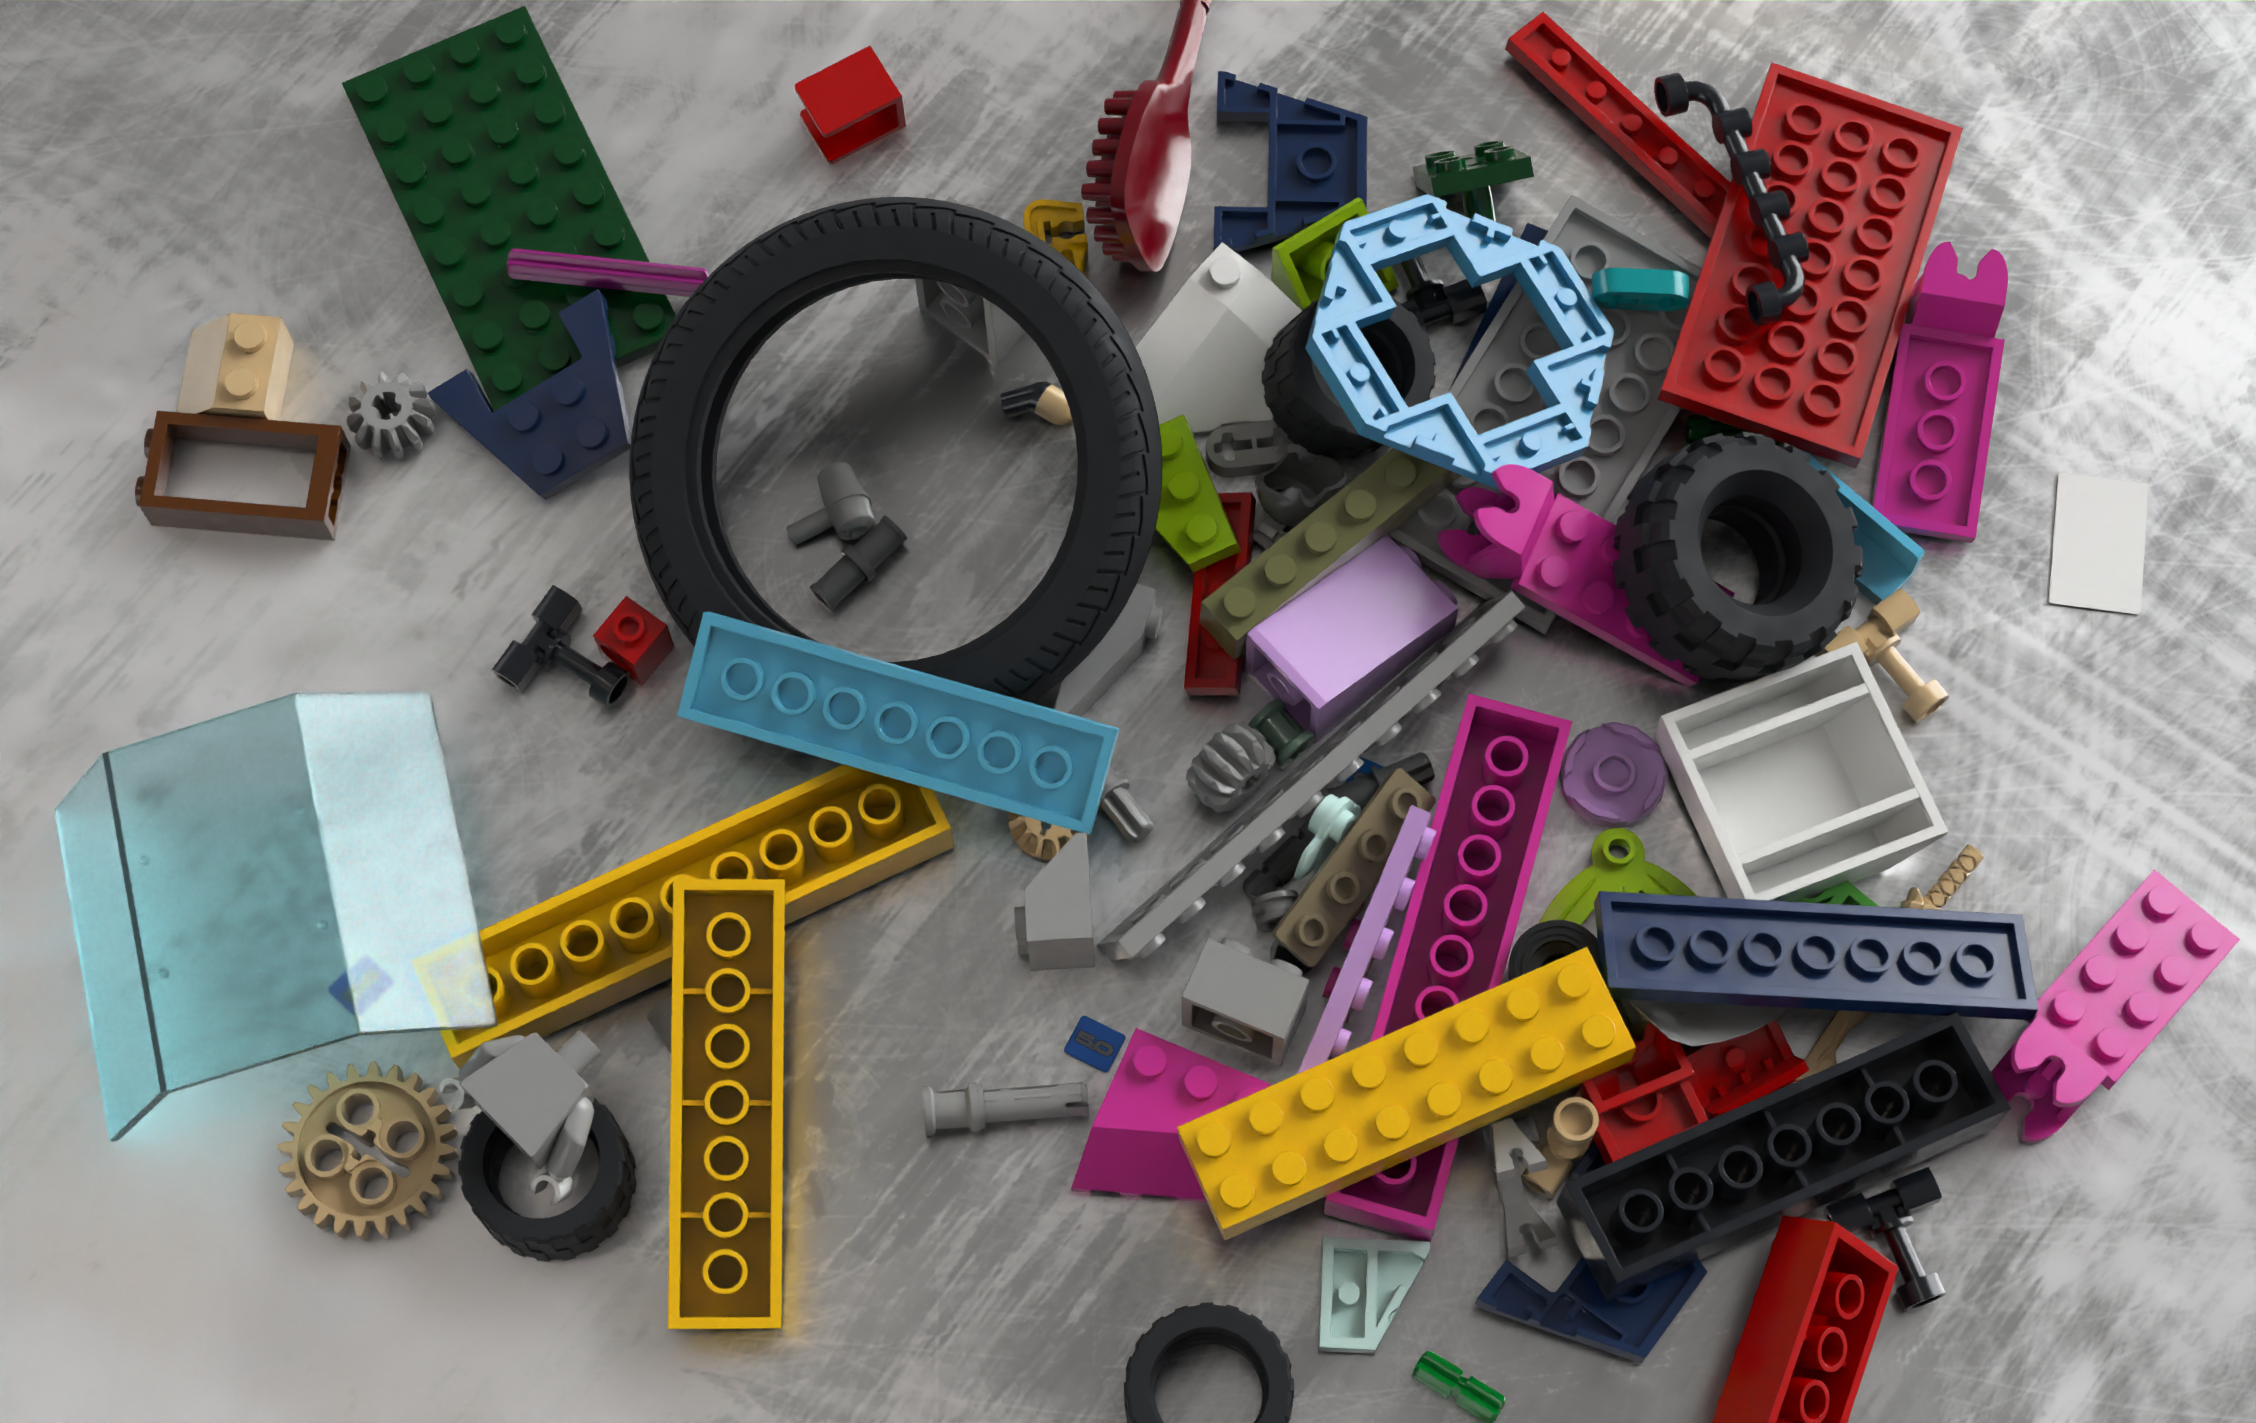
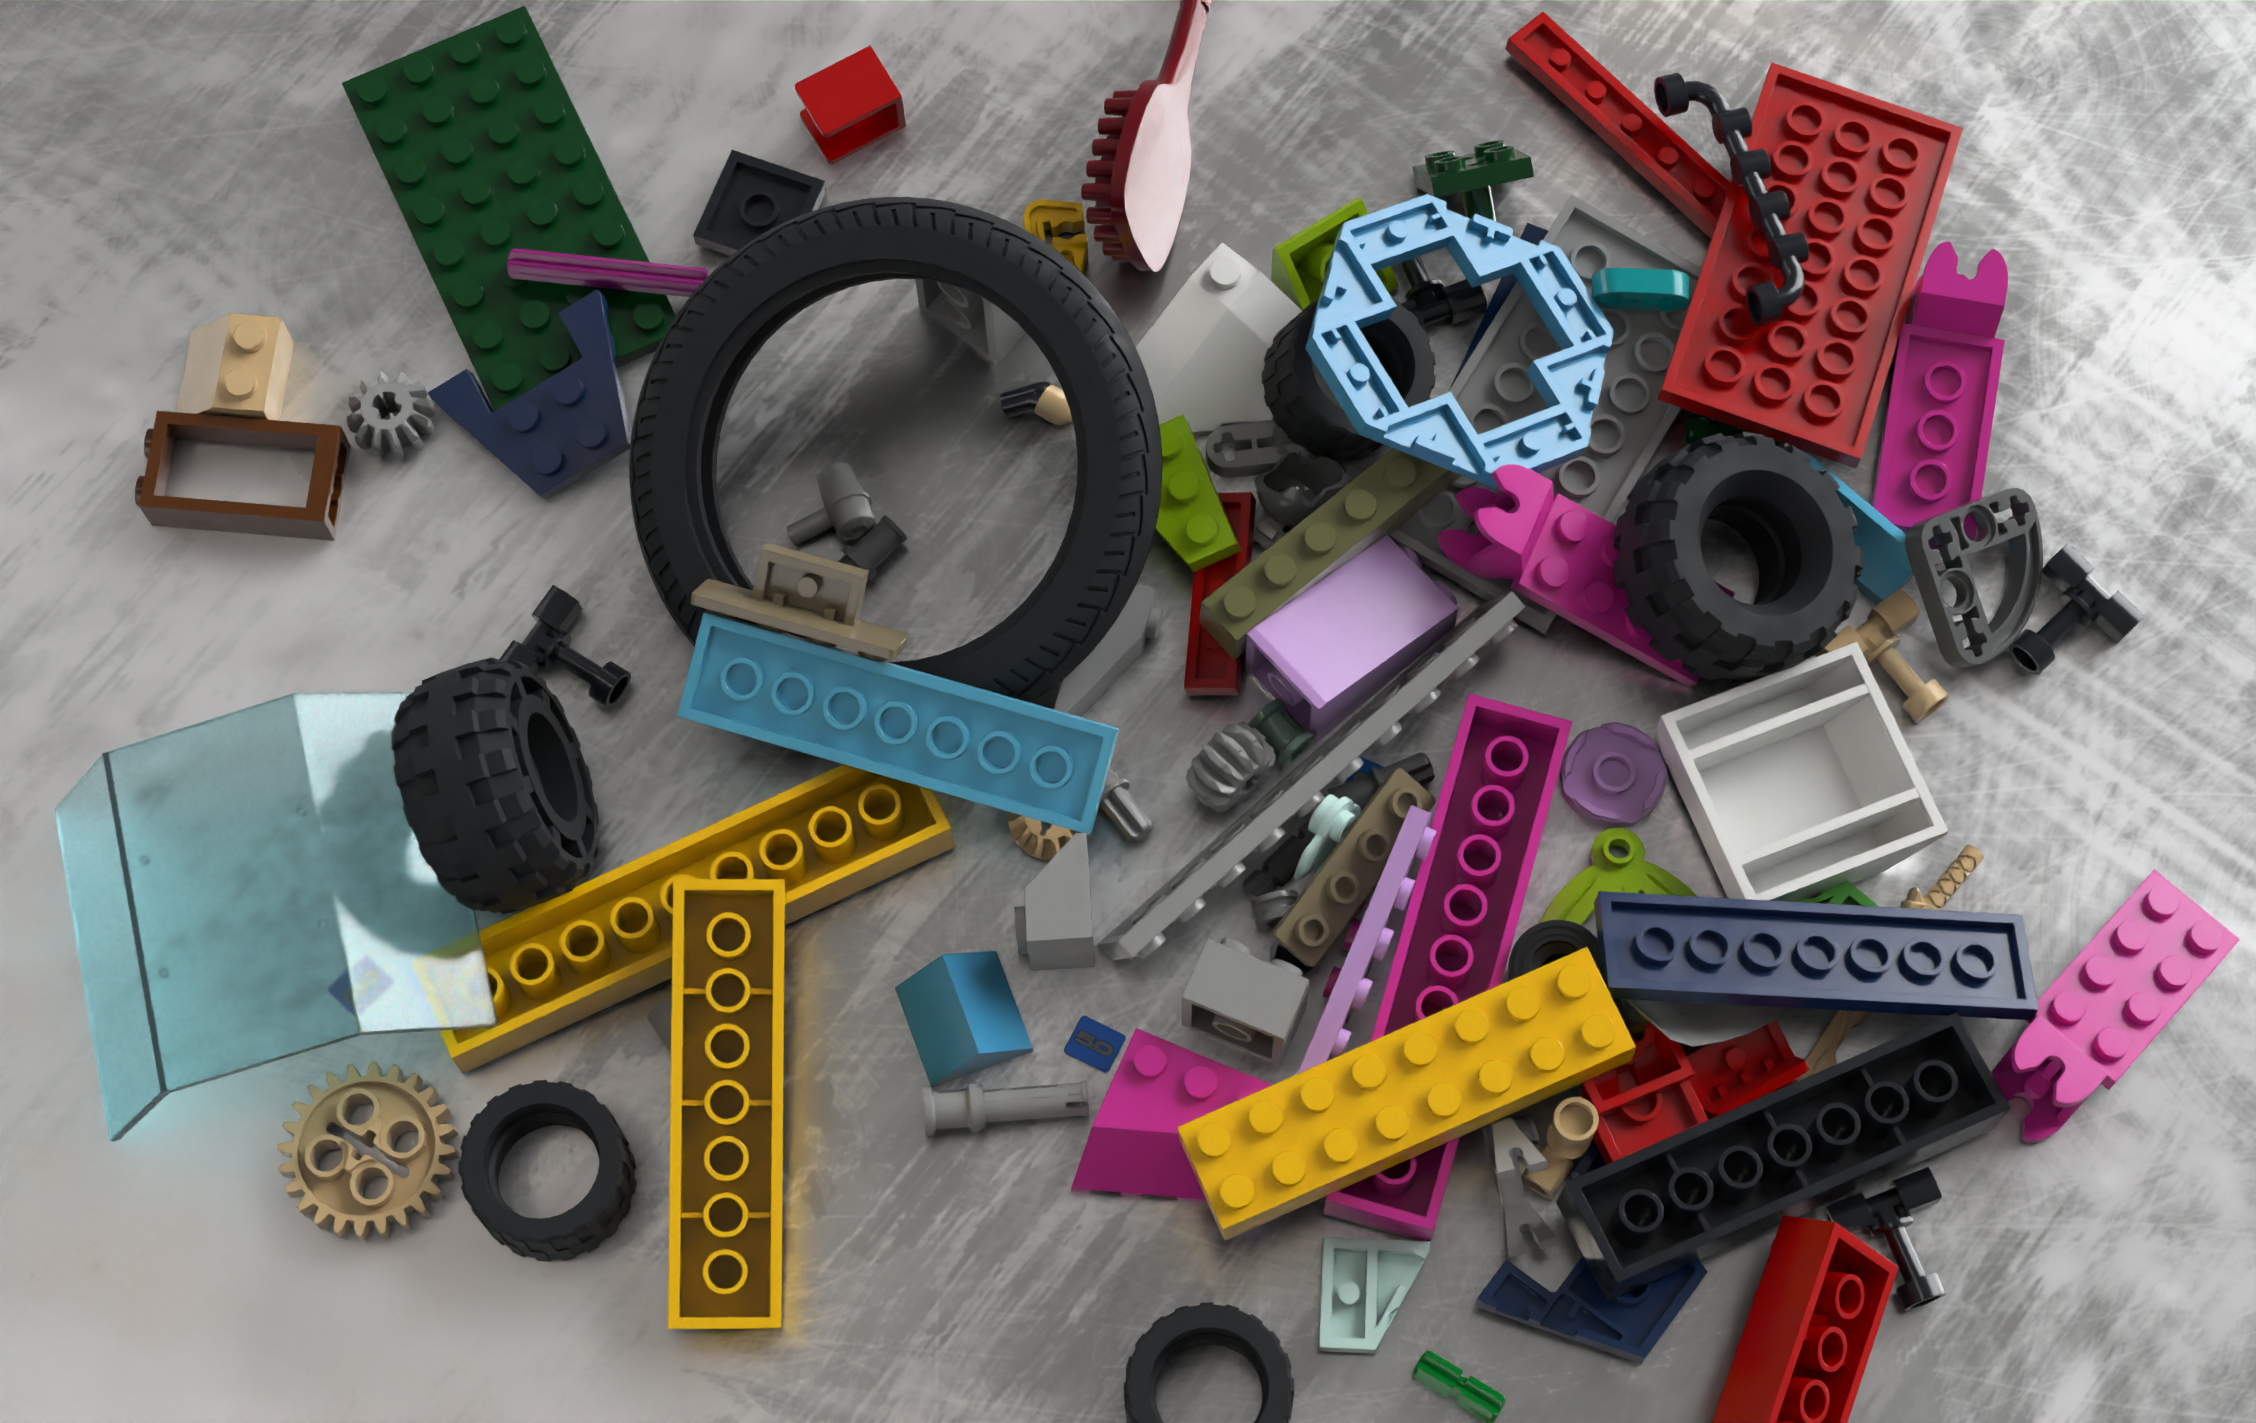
(495, 786): none -> black tyre
(534, 1100): light grey torso -> none
(634, 640): red brick -> none
(752, 200): none -> black plate
(805, 598): none -> dark tan bracket
(962, 1015): none -> dark azure slope
(1312, 162): dark blue wing -> none
(1951, 549): none -> dark grey beam
(2081, 603): none -> black bar
(2099, 543): white sticker -> none

